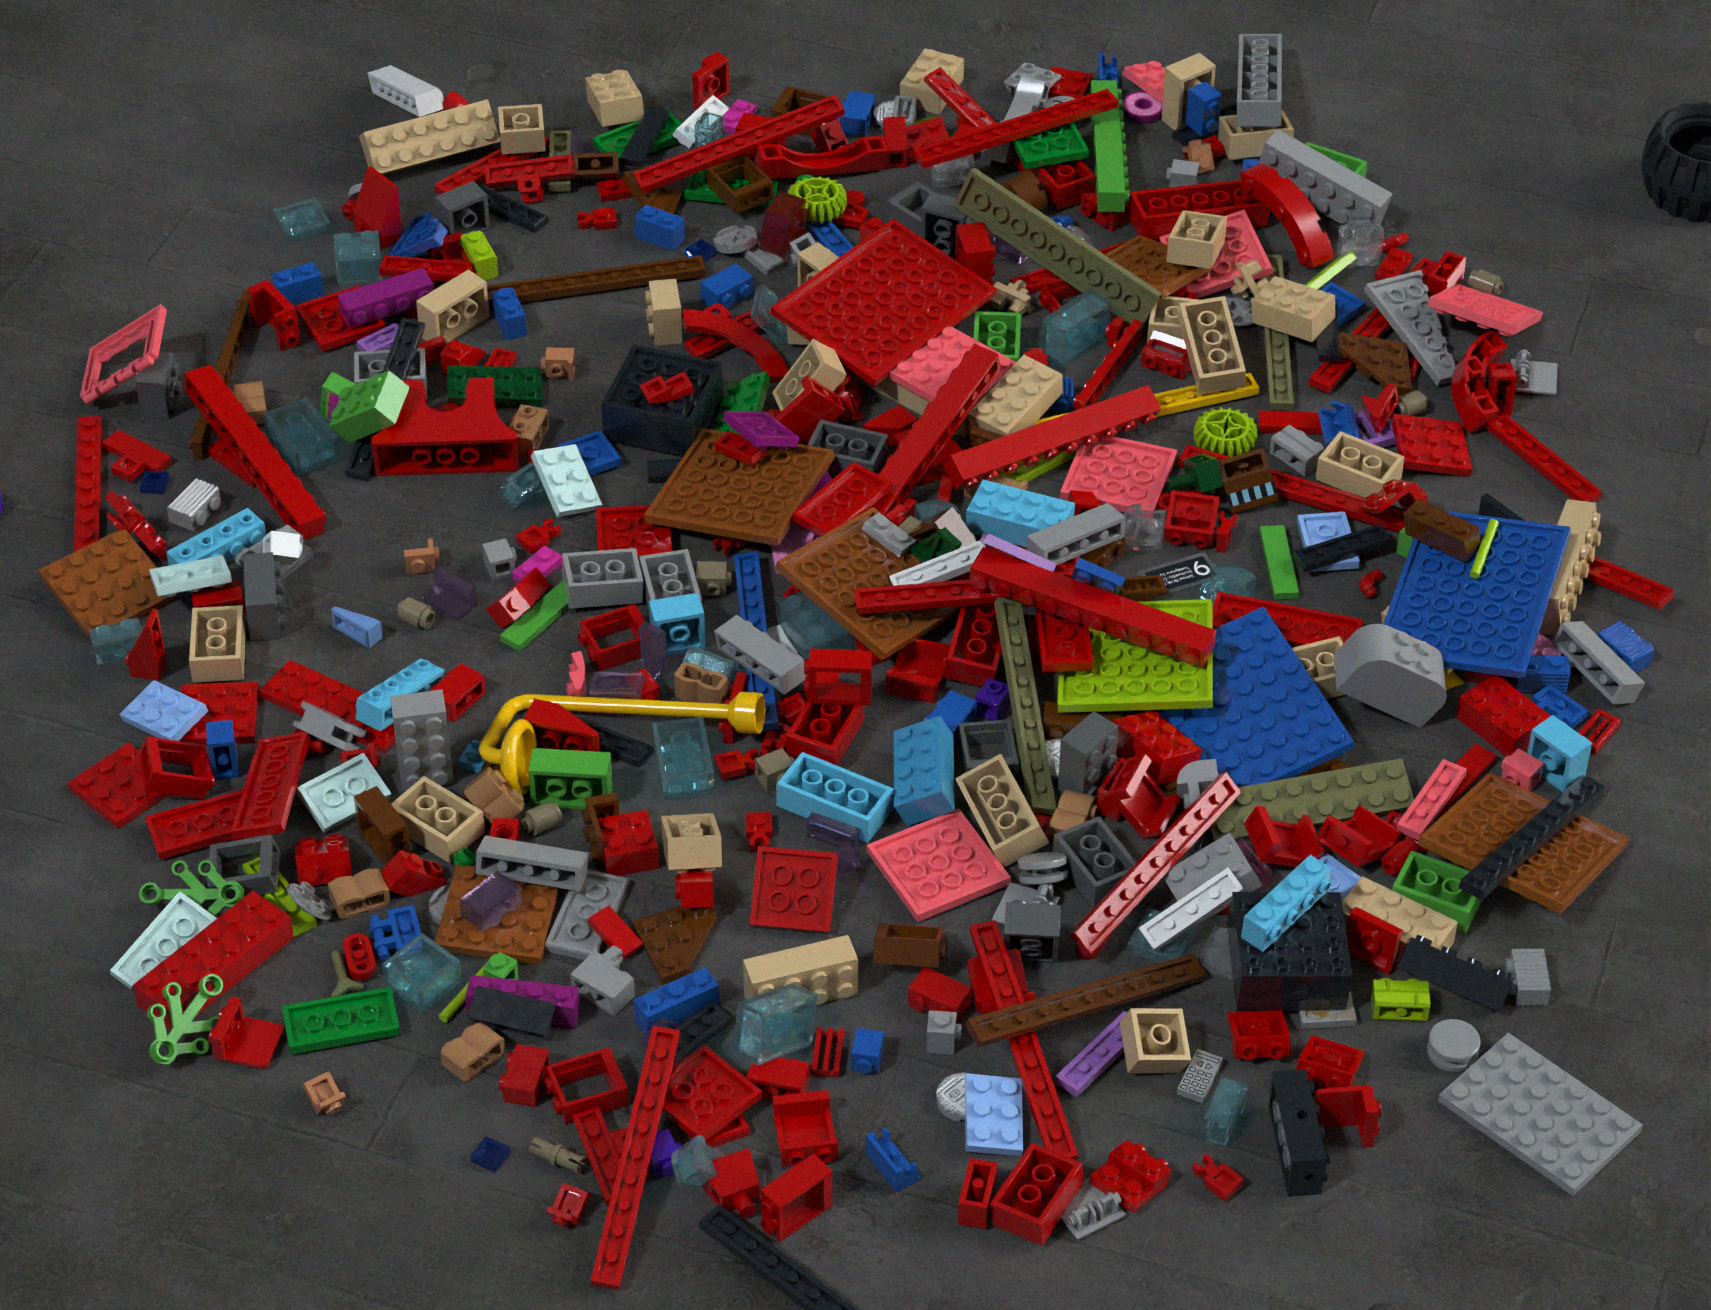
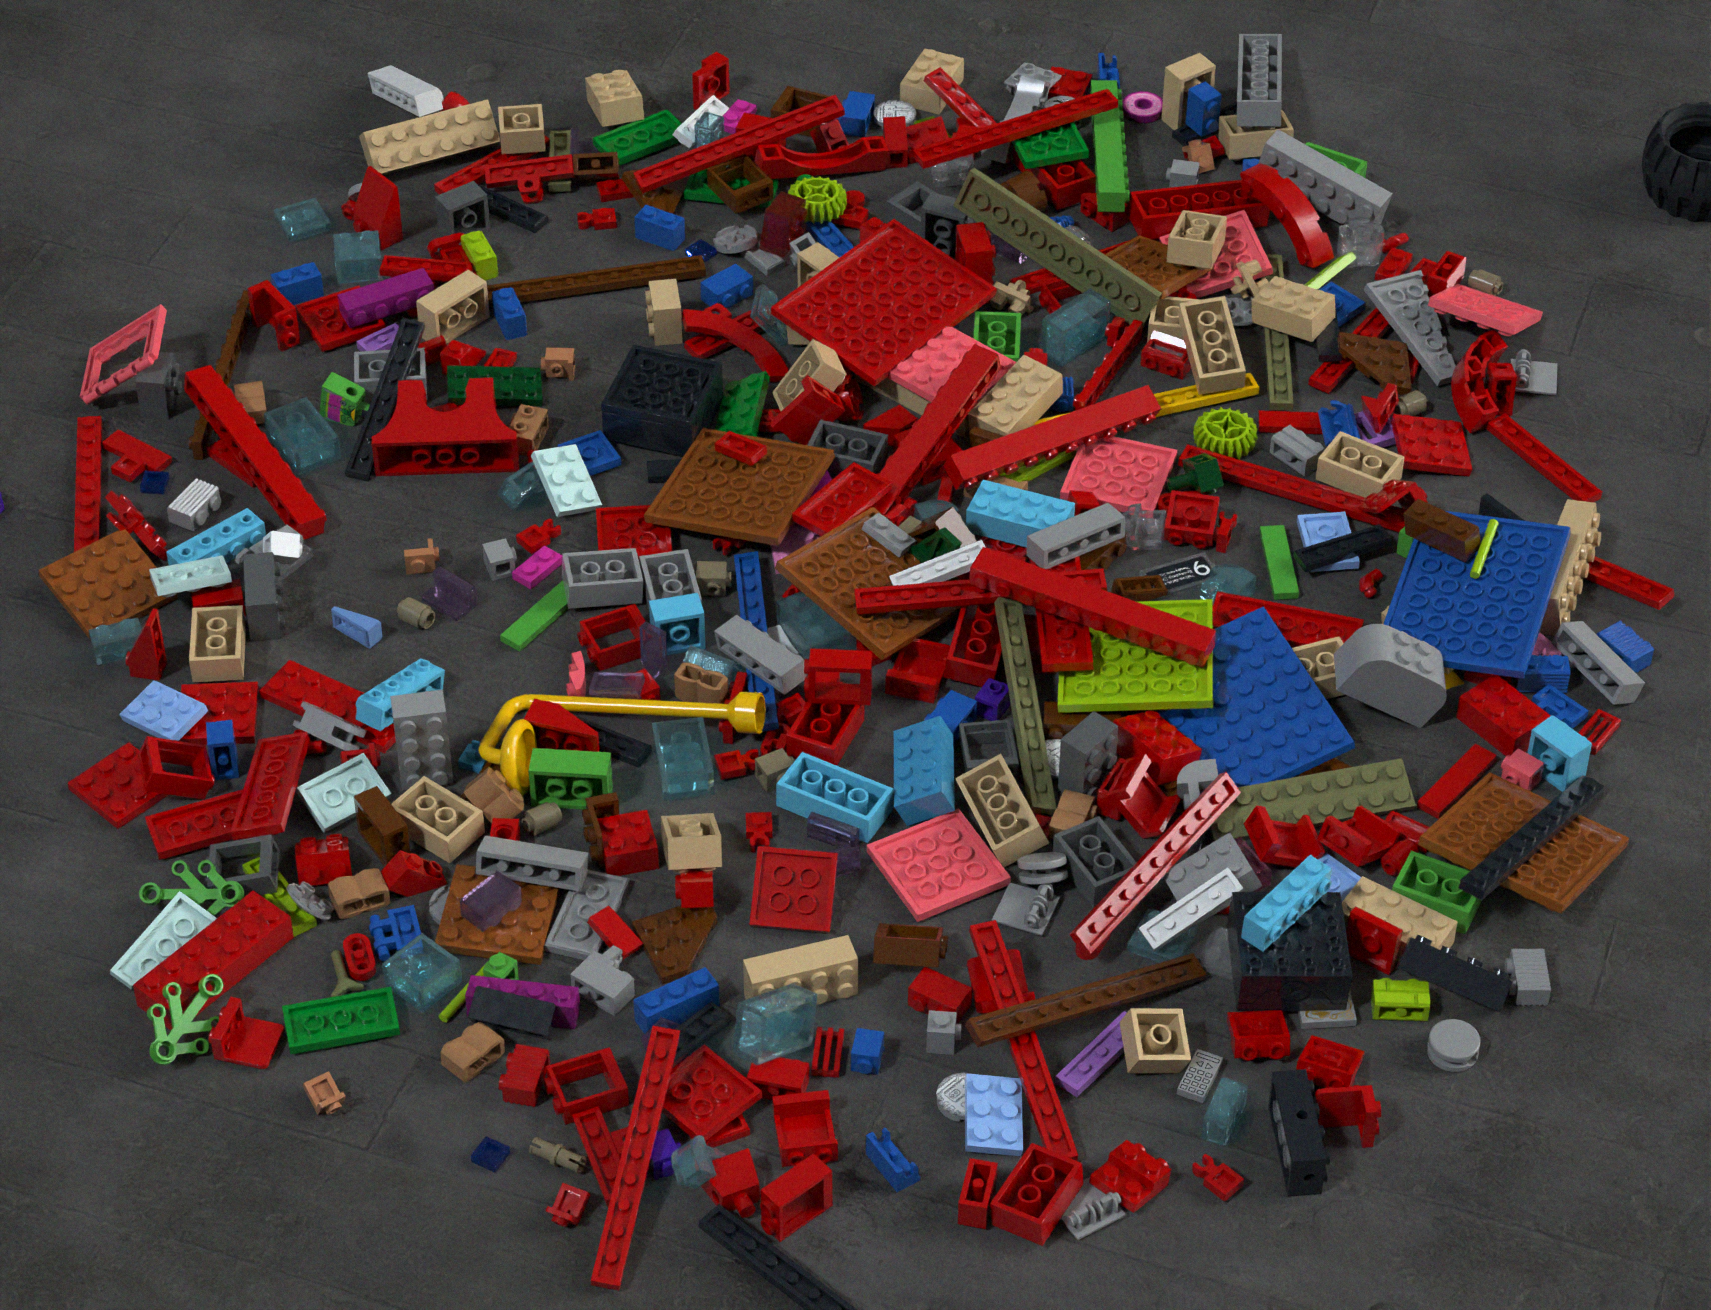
(368, 406): bright green brick -> none
(419, 236): blue plate -> none
(461, 690): red brick -> none
(464, 857): green plate -> none
(518, 598): red slope -> none
(644, 137): black tile -> none
(659, 391): red slope -> none
(761, 429): magenta plate -> none
(906, 99): light grey tile -> none
(1017, 552): lavender tile -> none
(1033, 930): dark grey brick -> none
(1097, 576): blue plate -> none
(1148, 77): coral plate -> none
(1248, 481): reddish brown slope -> none
(1431, 799): coral plate -> none
(1540, 1113): light grey plate -> none

